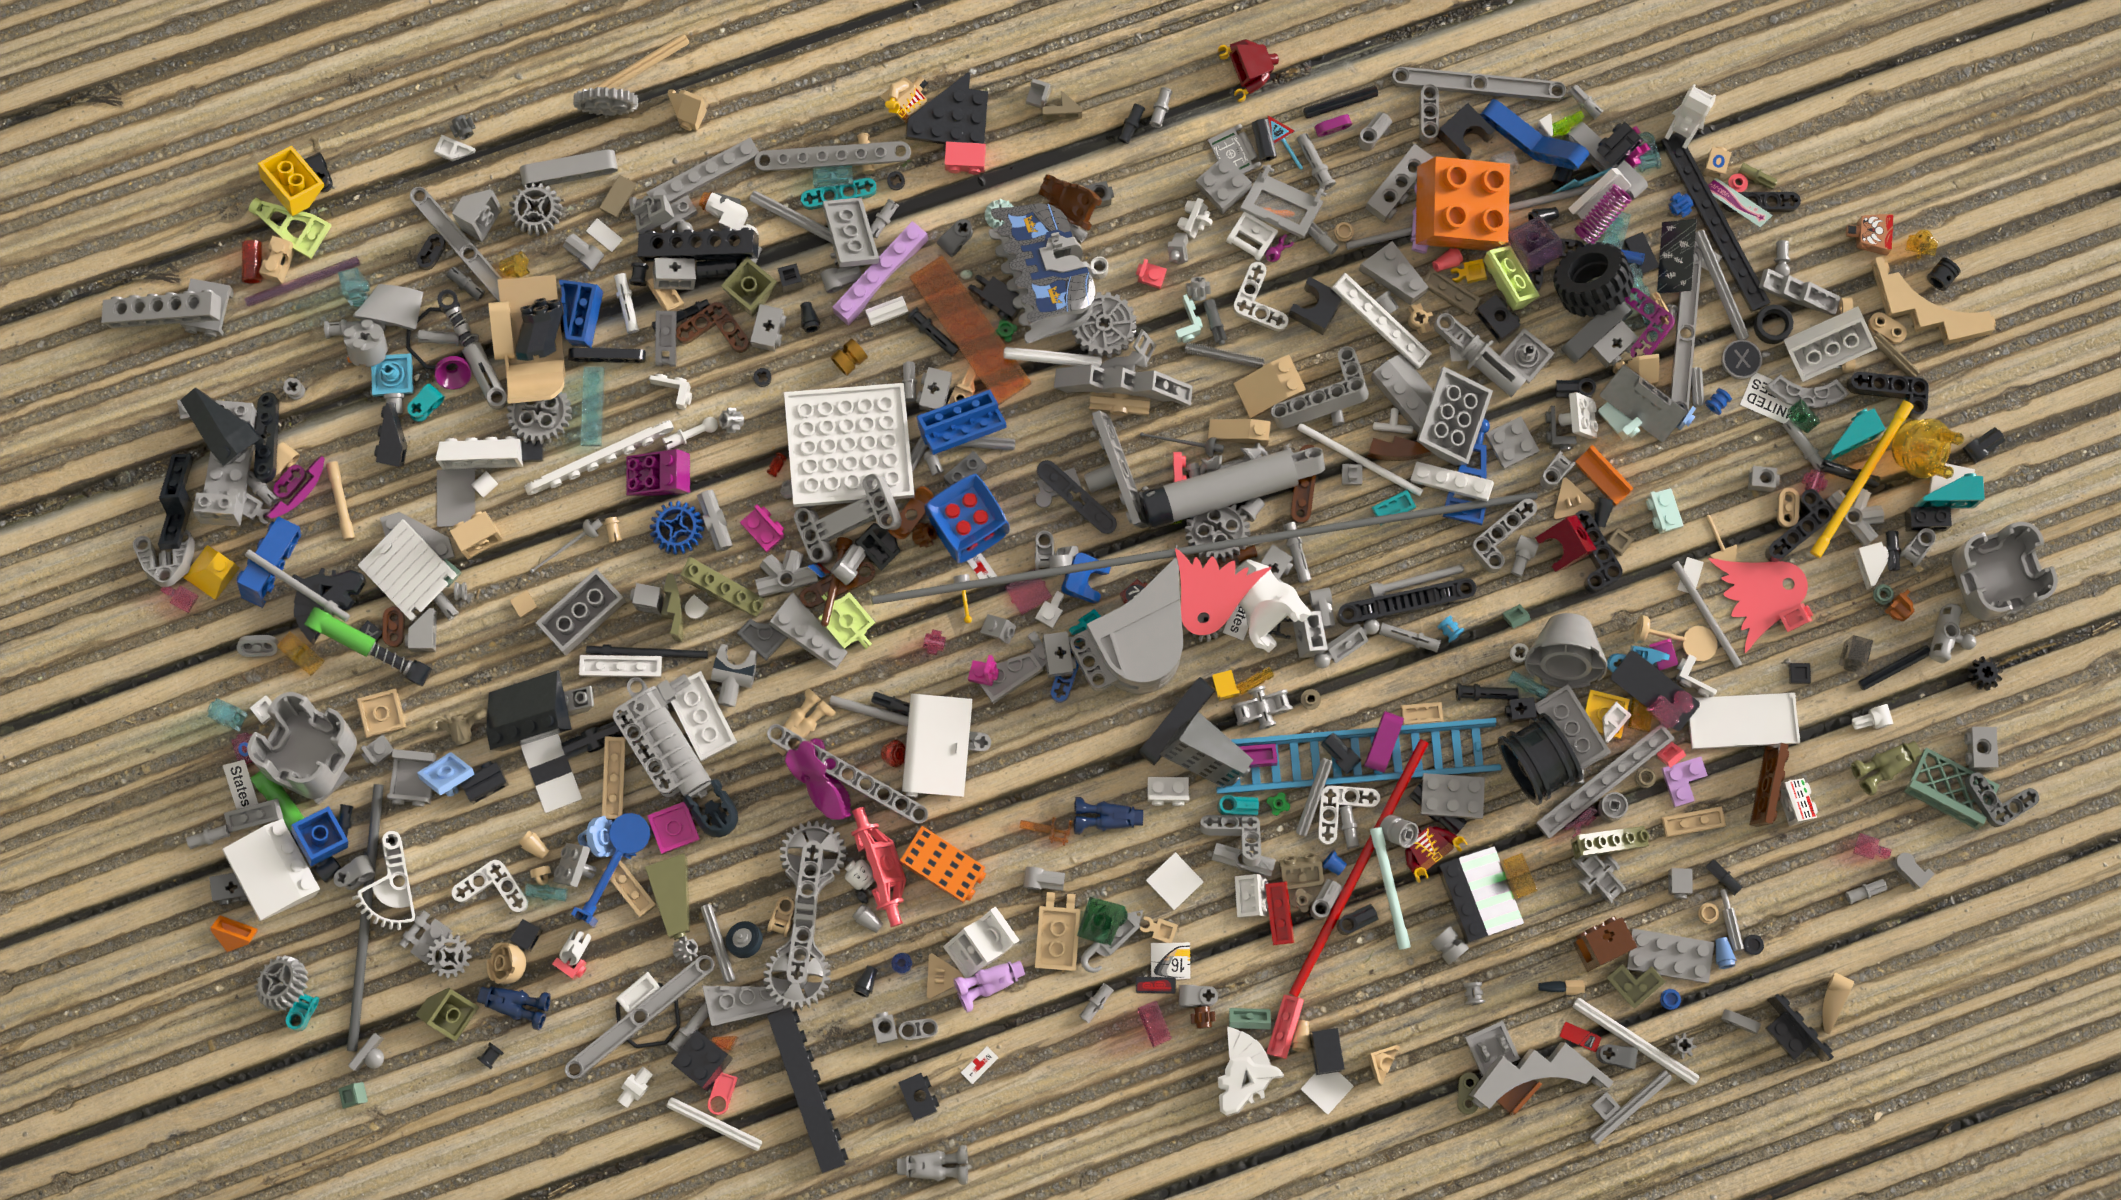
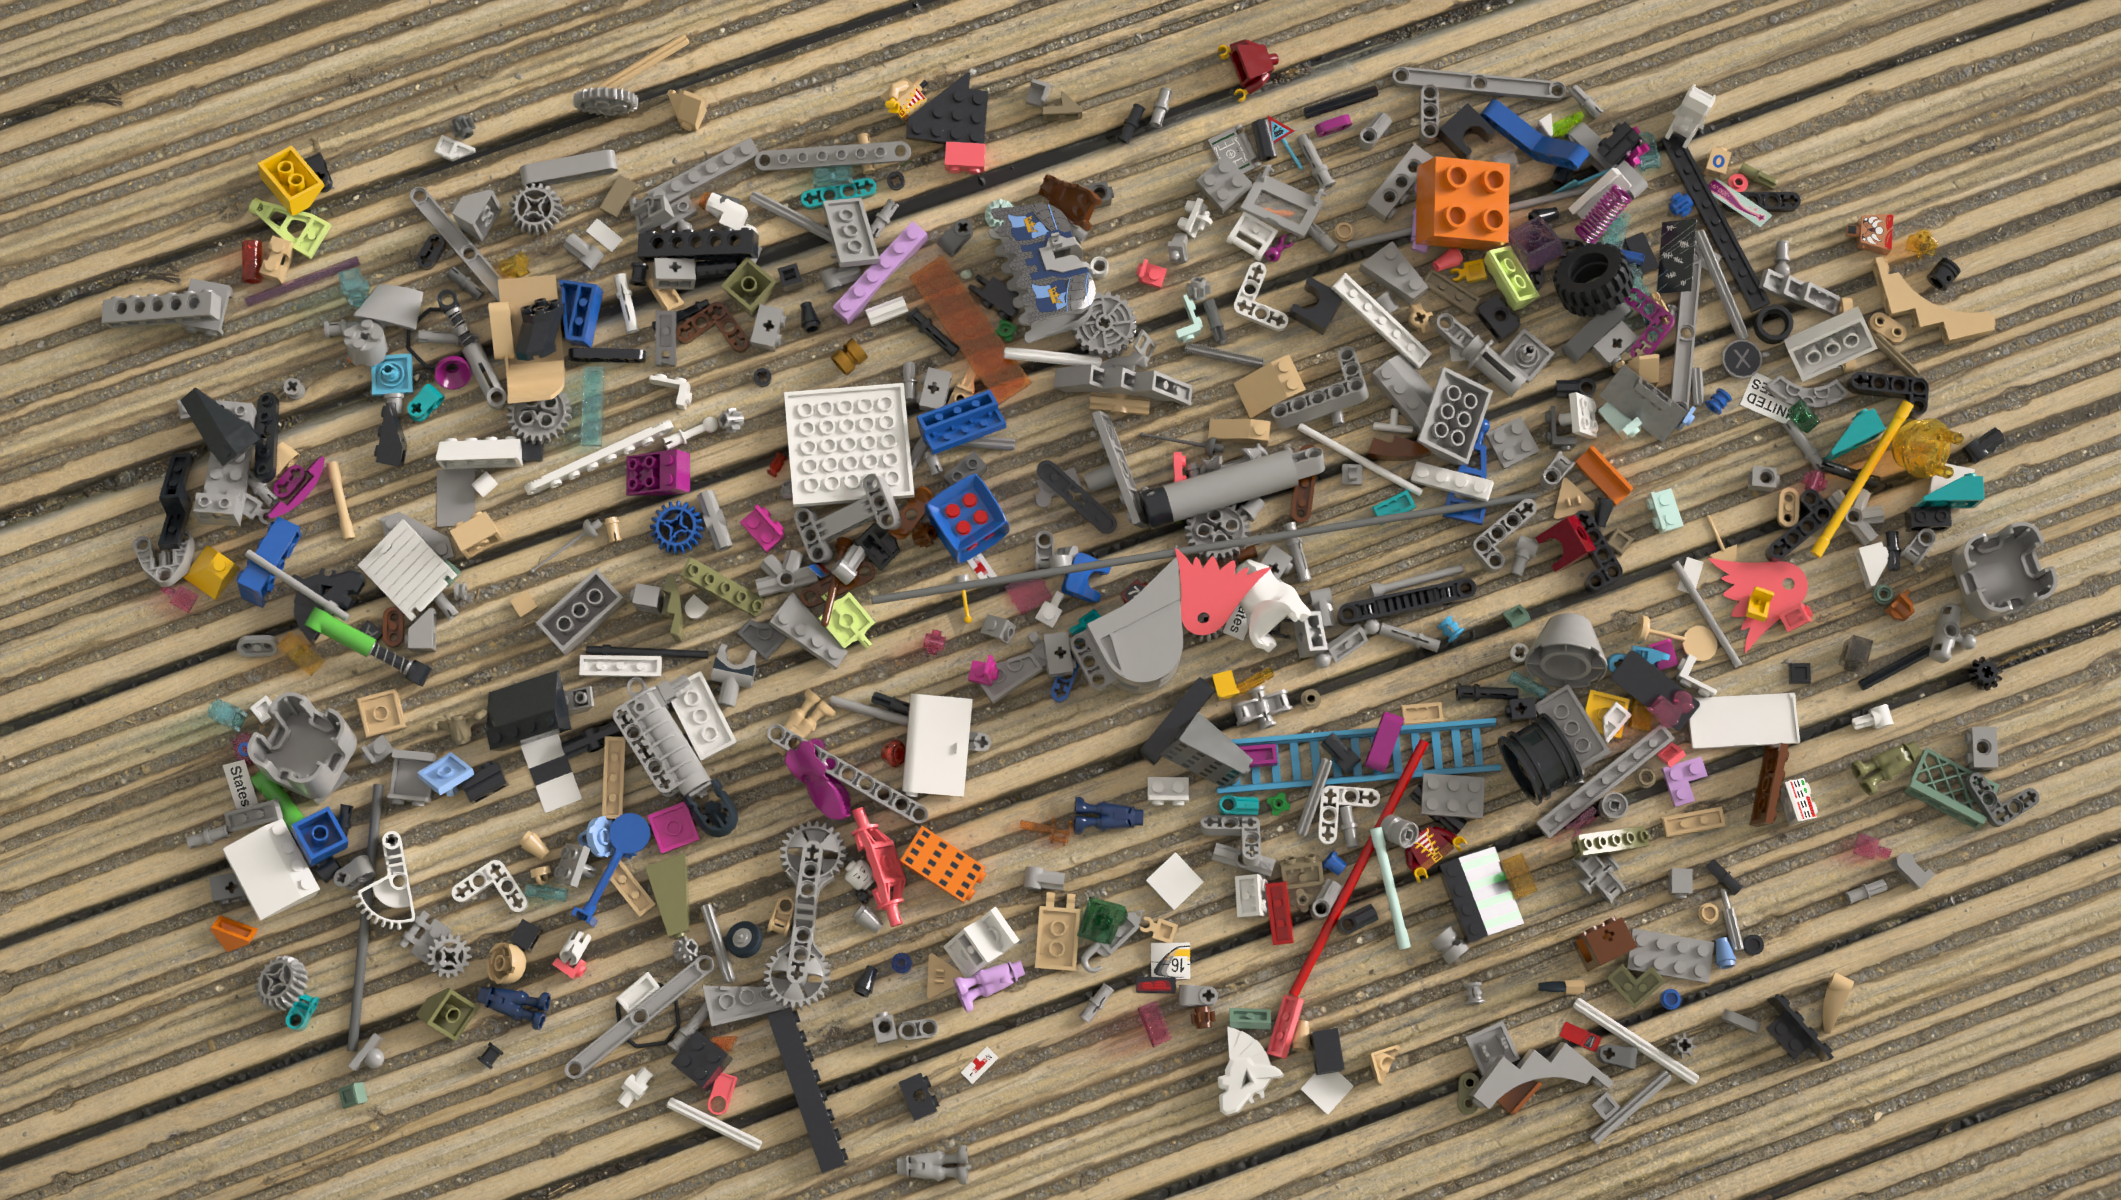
(1759, 604): none -> yellow bracket

